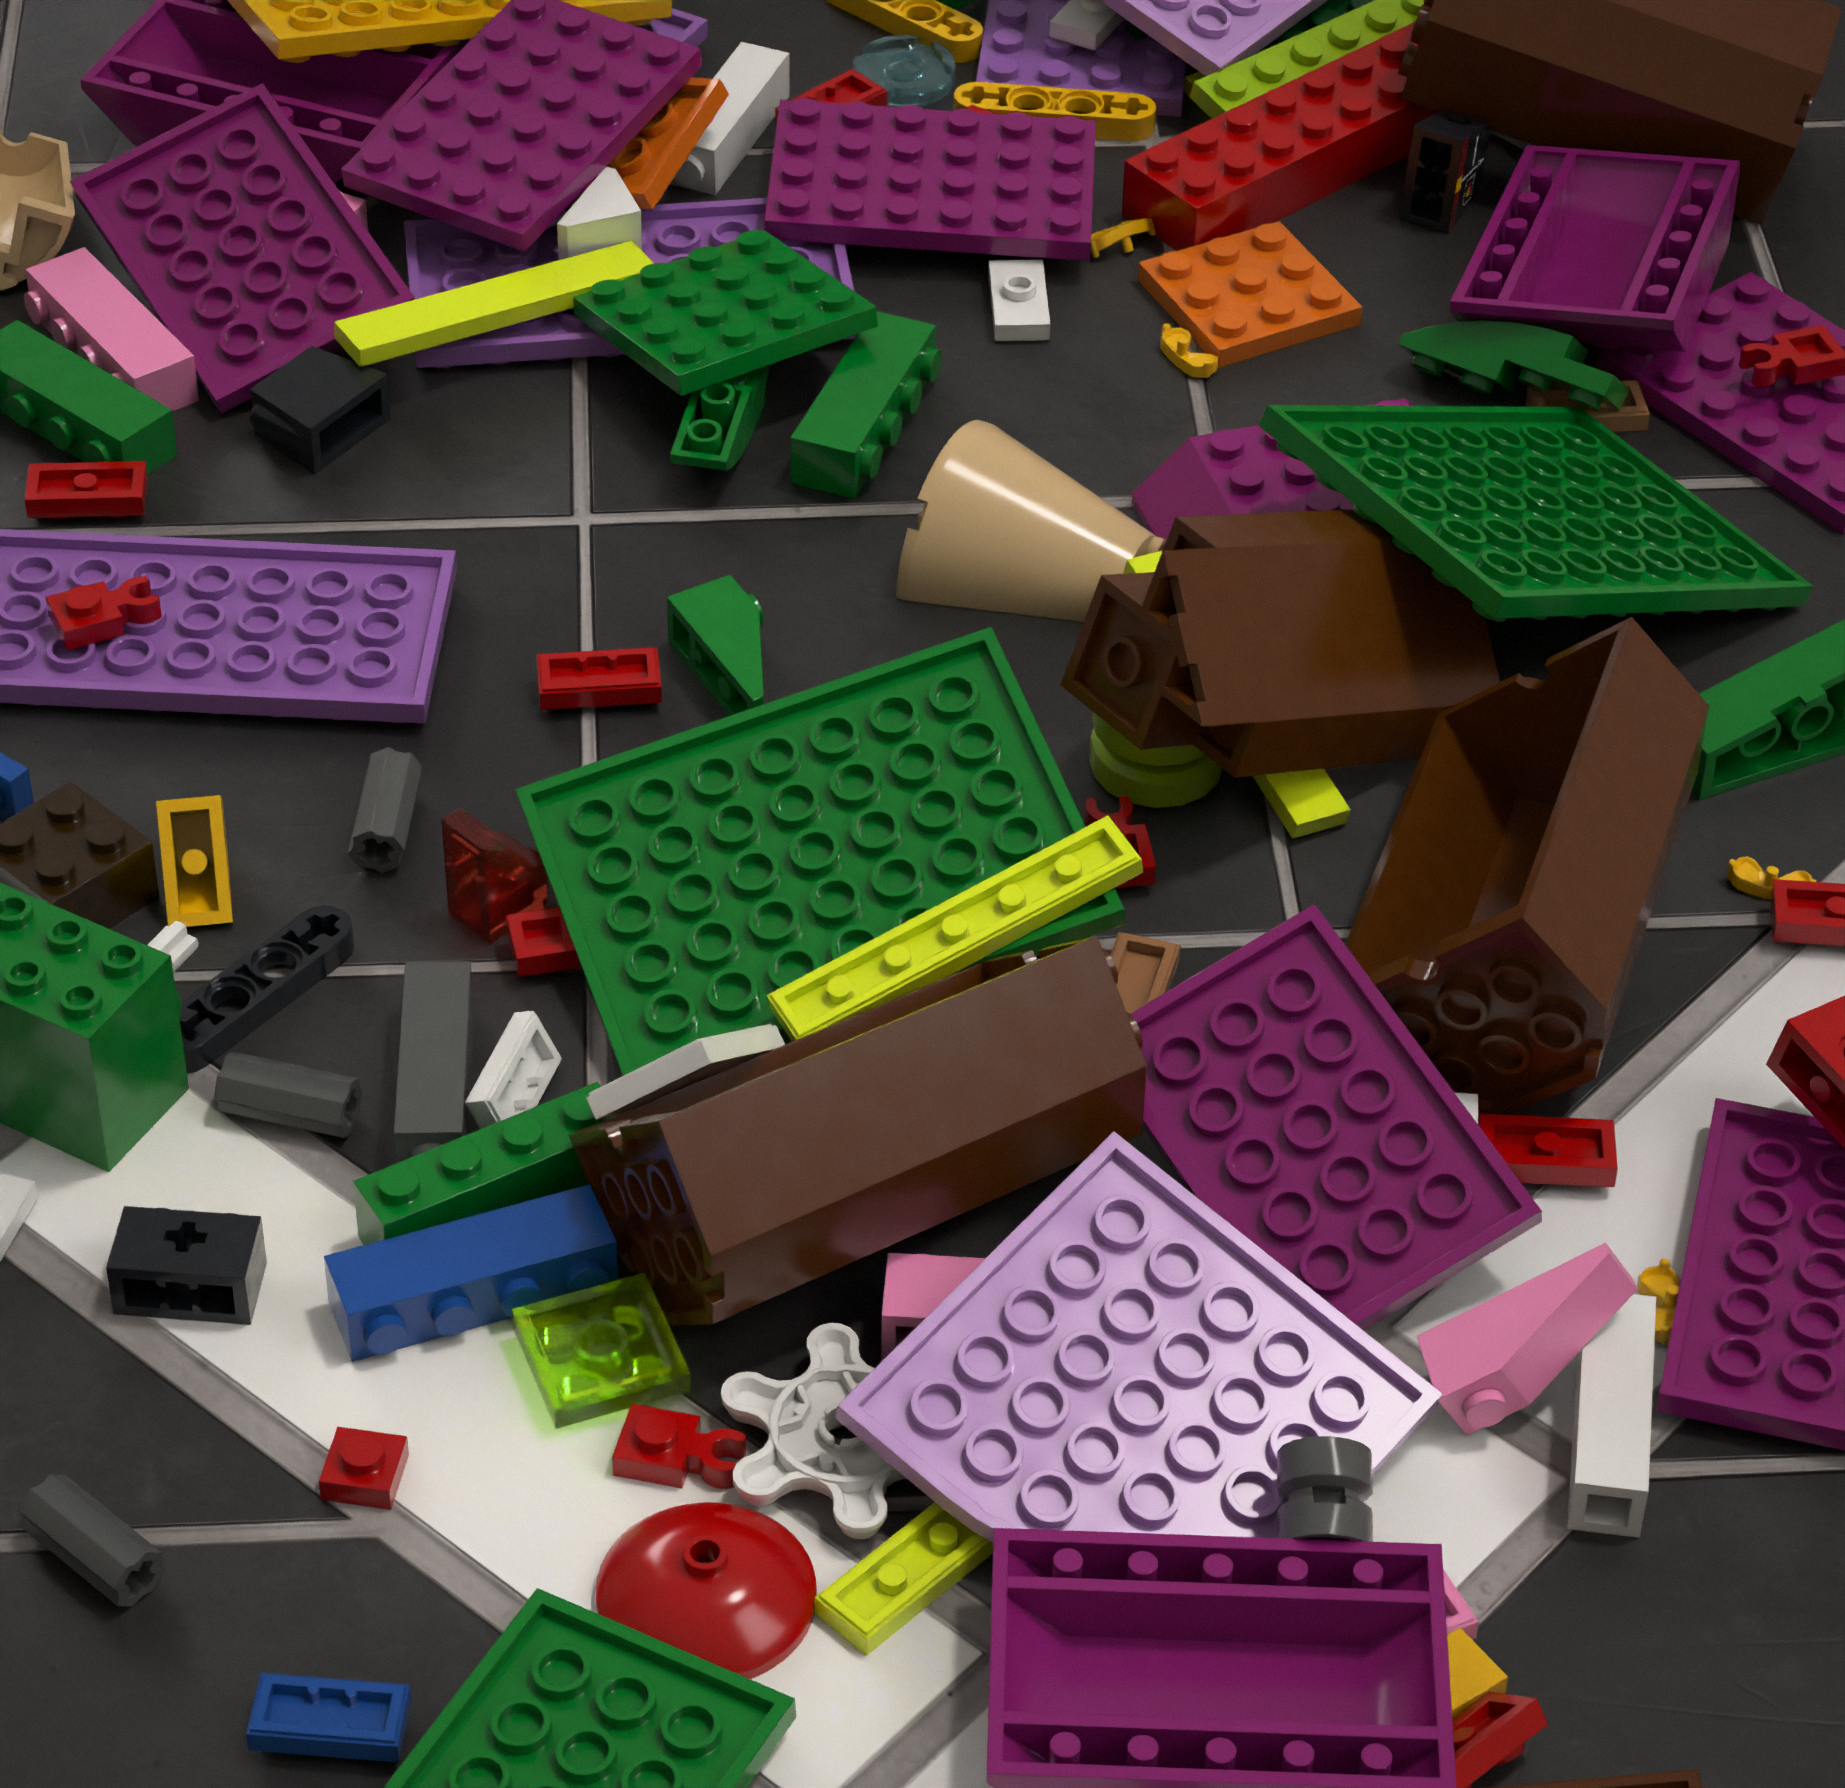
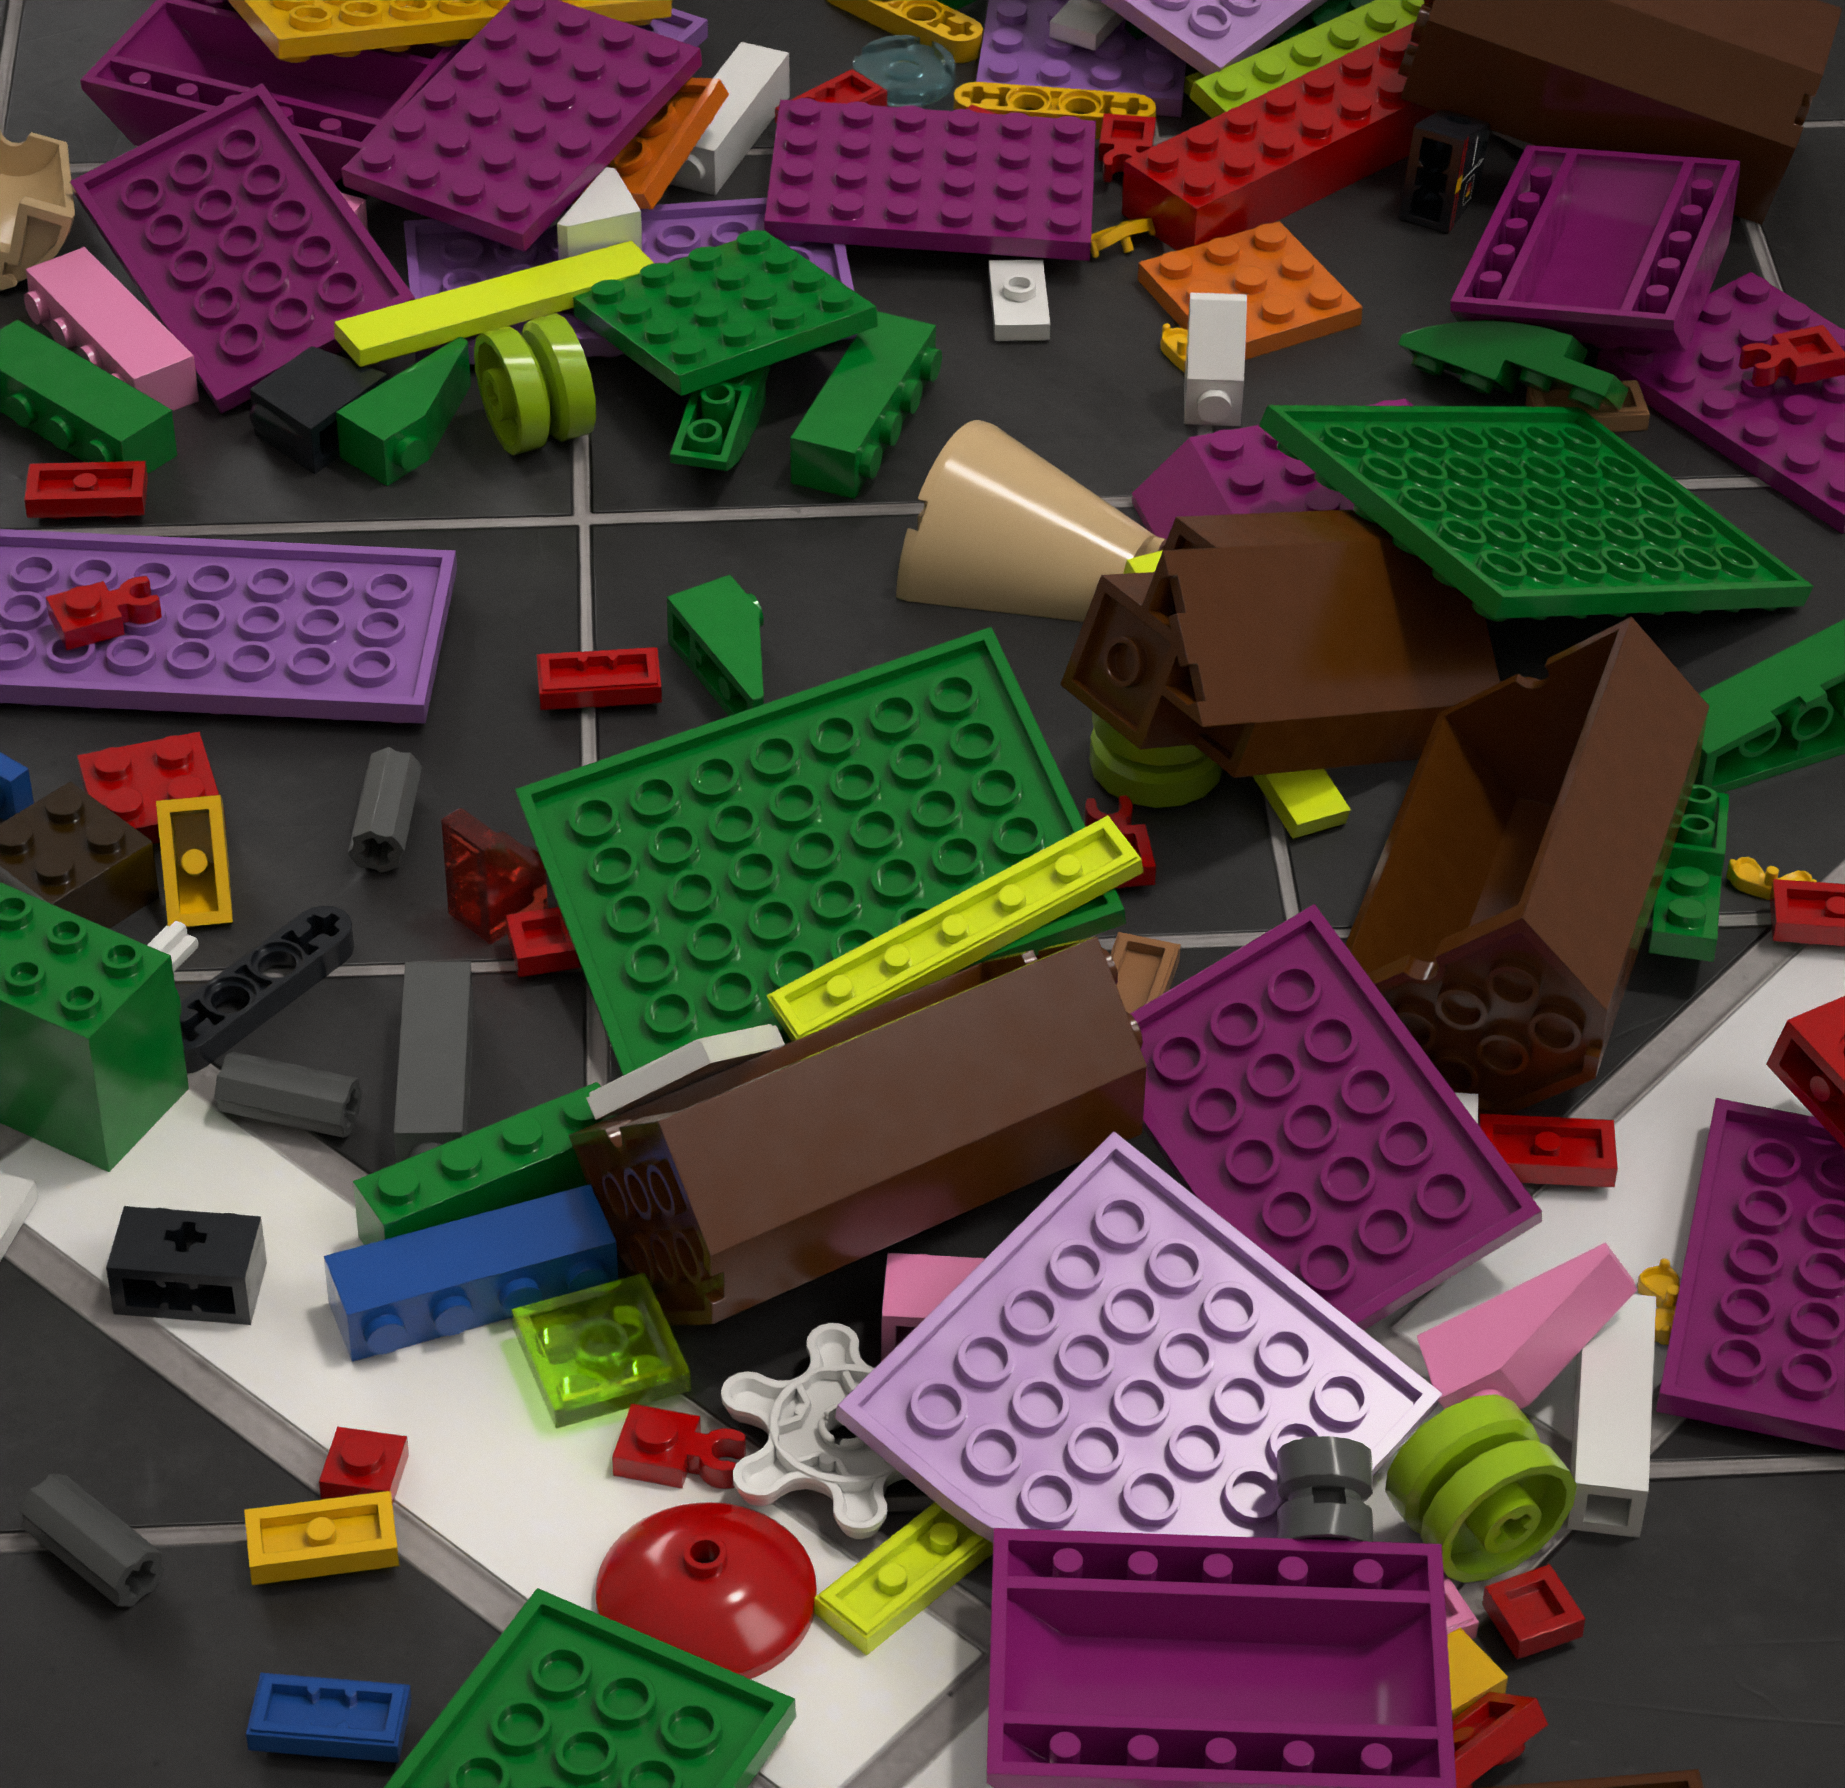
(138, 775): none -> red plate
(321, 1538): none -> yellow plate
(406, 416): none -> green slope
(515, 1071): white plate -> none
(535, 383): none -> lime wheel
(1123, 138): none -> red plate
(1215, 359): none -> white slope
(1480, 1487): none -> lime wheel
(1533, 1611): none -> red plate
(1689, 895): none -> green slope

